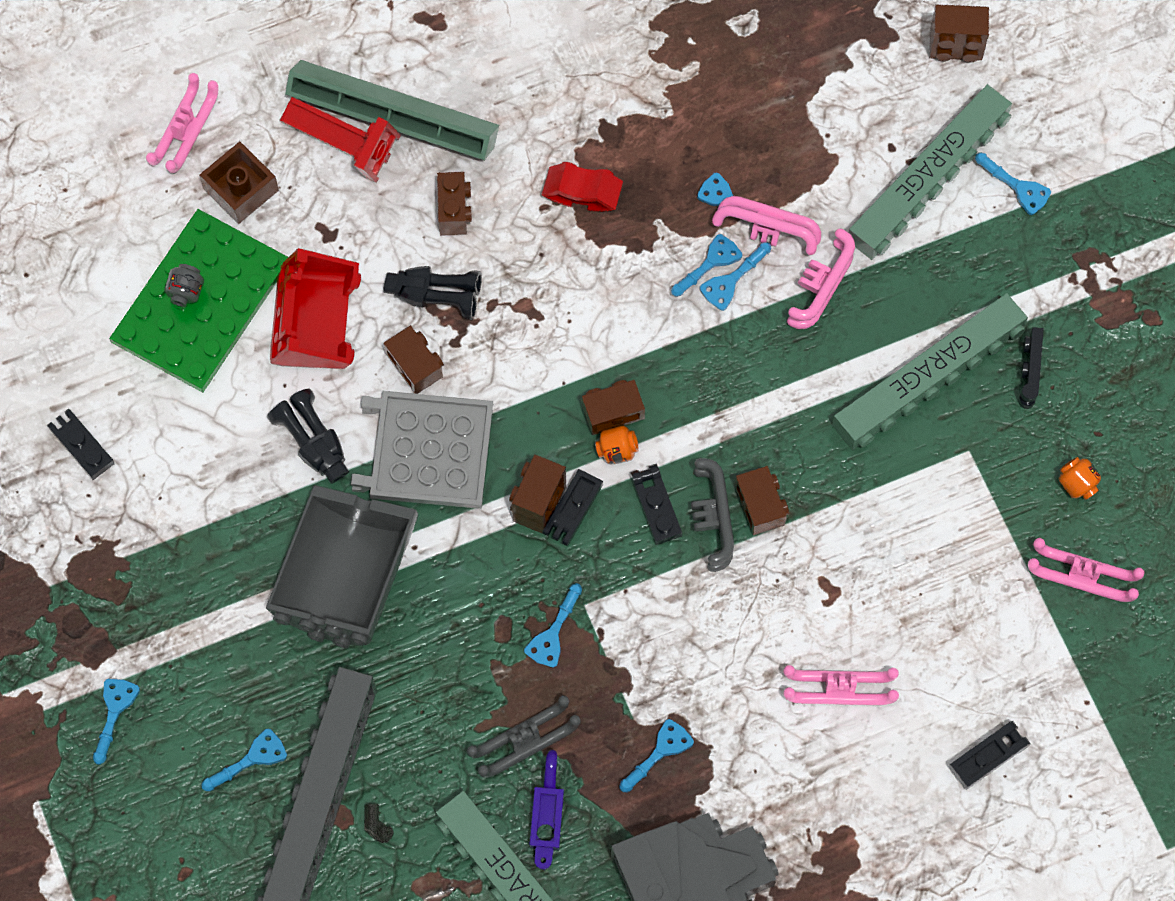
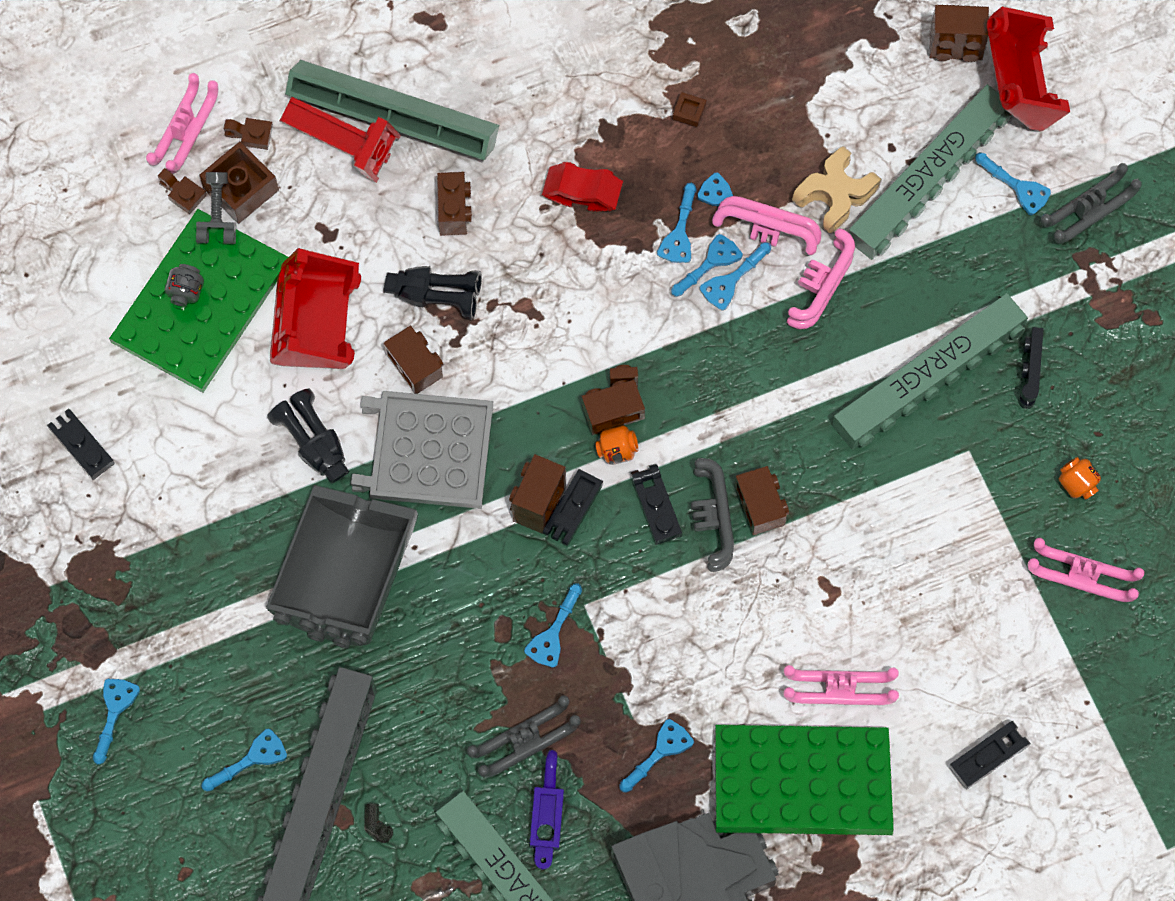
(183, 193): none -> reddish brown plate
(216, 182): none -> dark grey bar
(253, 133): none -> reddish brown plate
(623, 372): none -> reddish brown plate
(679, 232): none -> dark azure piece
(689, 109): none -> reddish brown plate
(803, 780): none -> green plate
(836, 189): none -> tan piece
(1016, 46): none -> red windscreen
(1091, 205): none -> dark grey piece

